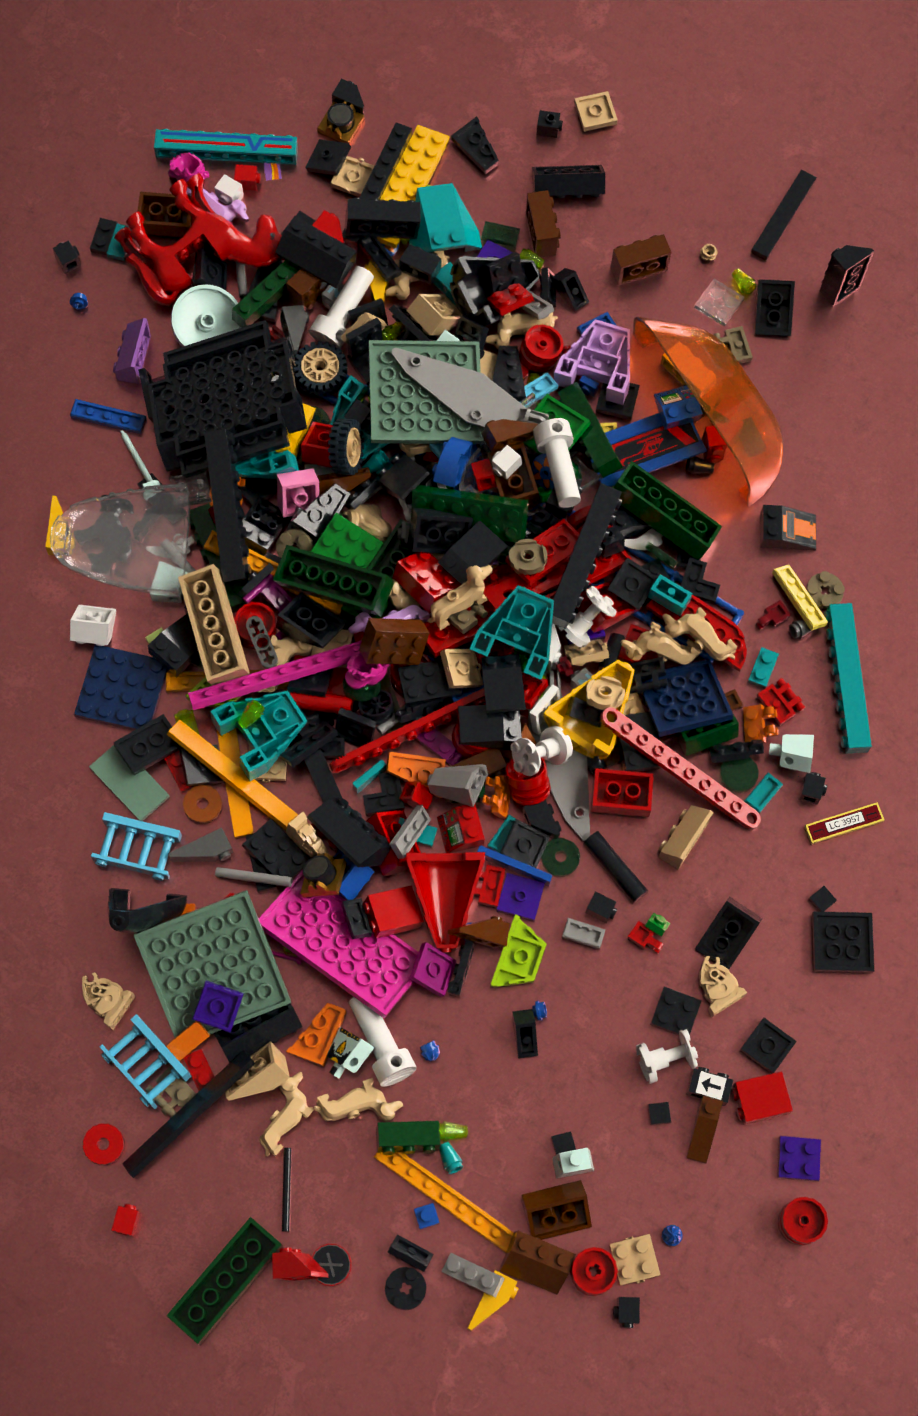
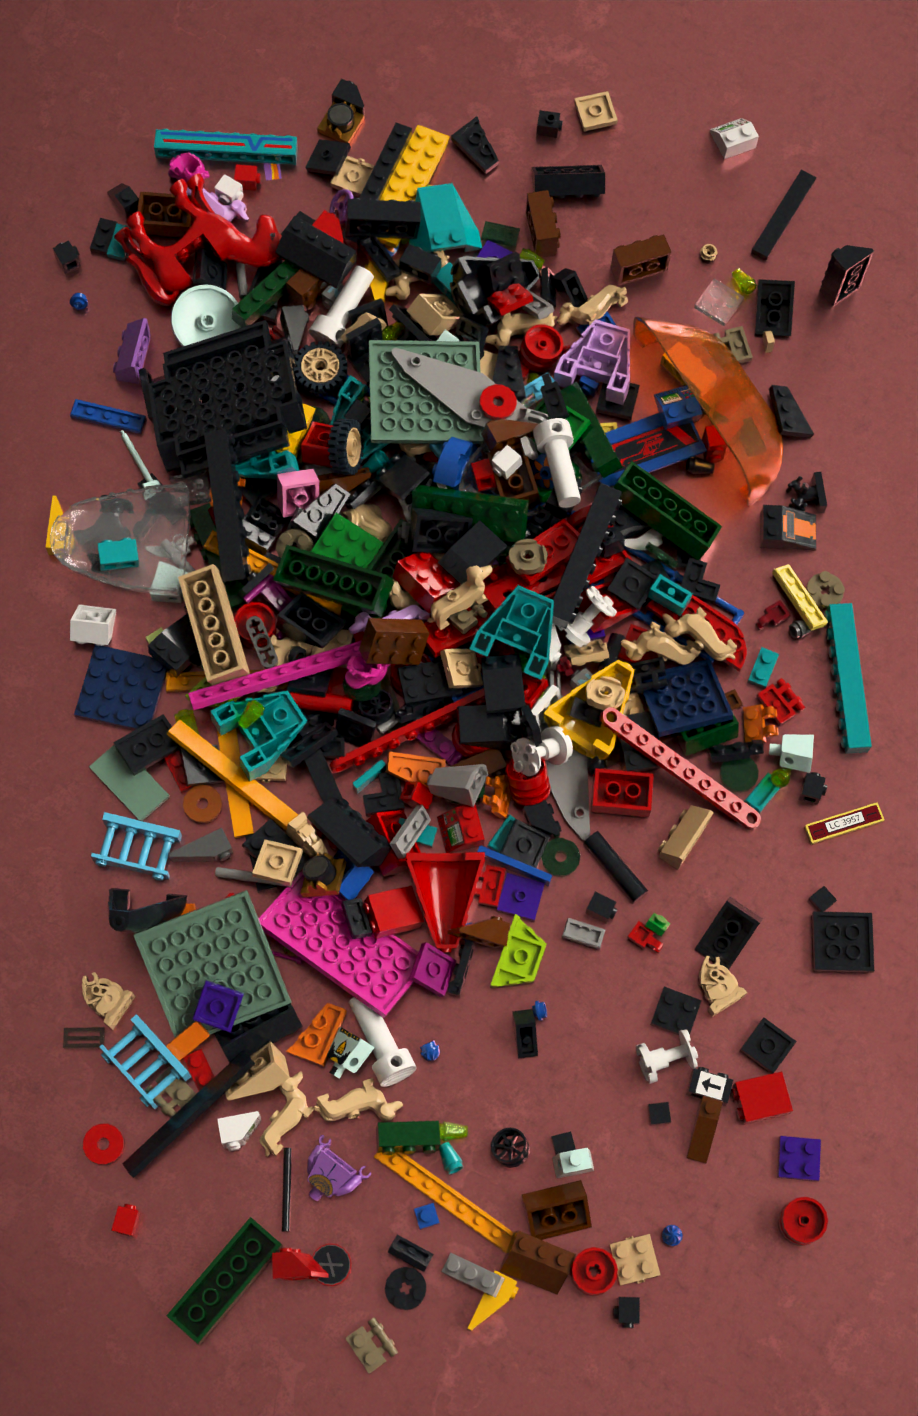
(101, 1038): none -> clear smoke tile
(118, 554): none -> teal brick
(124, 199): none -> black slope
(238, 1129): none -> white slope
(277, 862): none -> tan plate
(294, 652): none -> black piece
(330, 1173): none -> medium lavender torso
(341, 206): none -> medium lavender piece
(366, 1350): none -> dark tan plate
(501, 393): none -> red tile
(510, 1147): none -> black wheel
(529, 447): none -> white tile
(531, 726): none -> black plate
(553, 398): none -> black hinge
(594, 308): none -> tan animal
(735, 137): none -> white slope
(768, 341): none -> tan tile
(781, 777): none -> clear neon green cone
(788, 414): none -> black wing
(808, 493): none -> black piece

